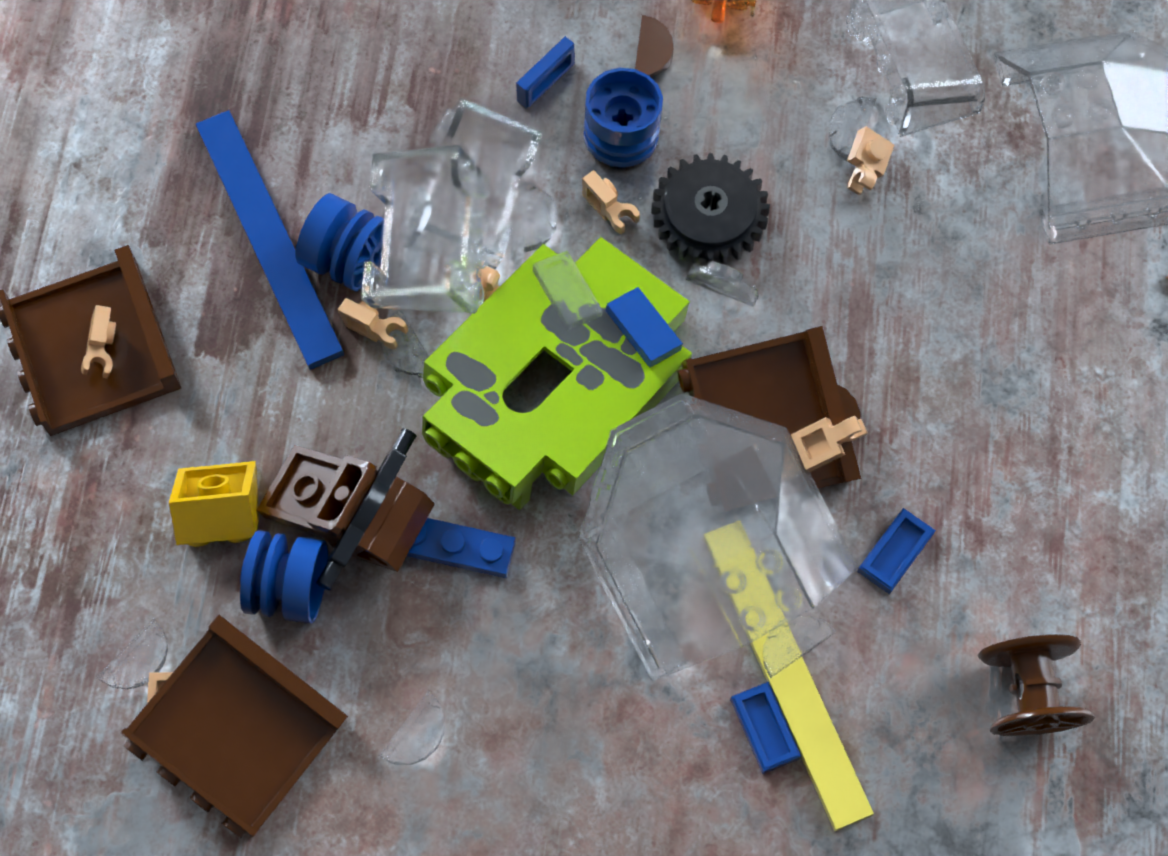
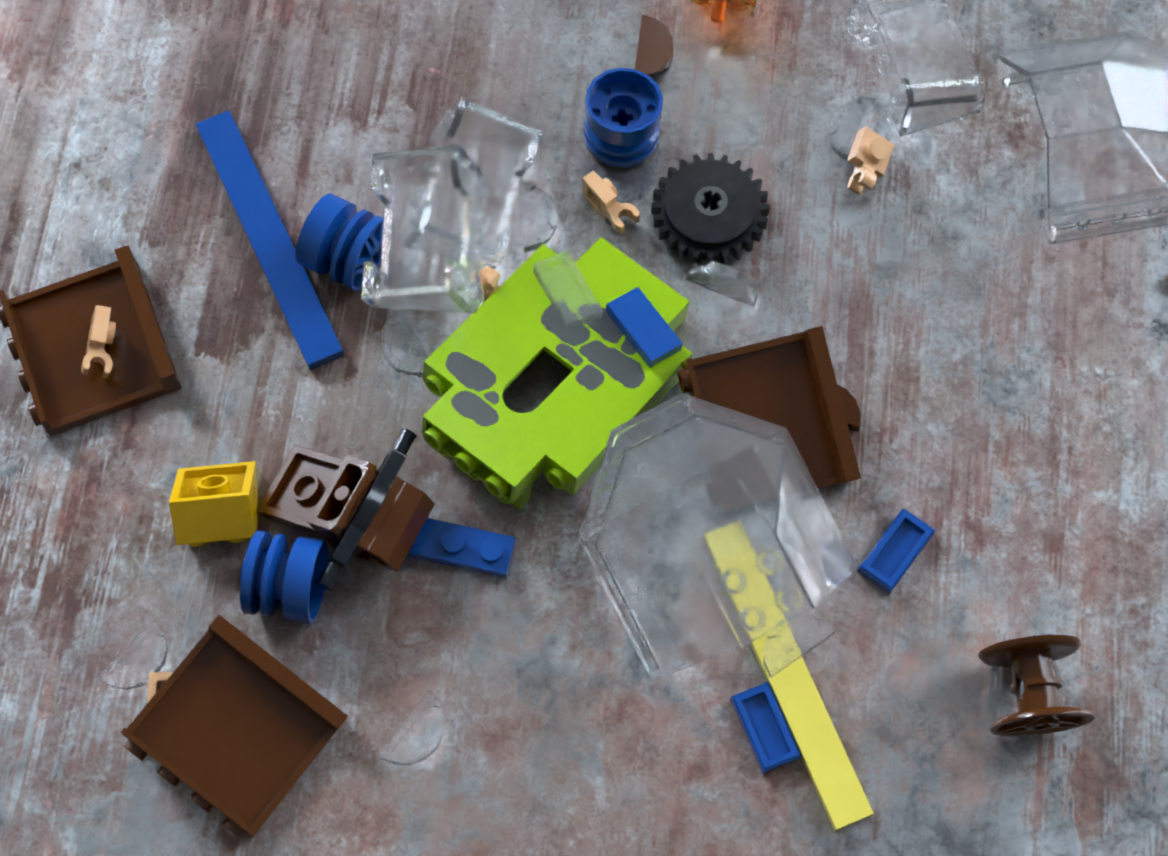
(366, 322): light nougat plate -> none
(545, 72): blue tile -> none
(822, 441): light nougat plate -> none

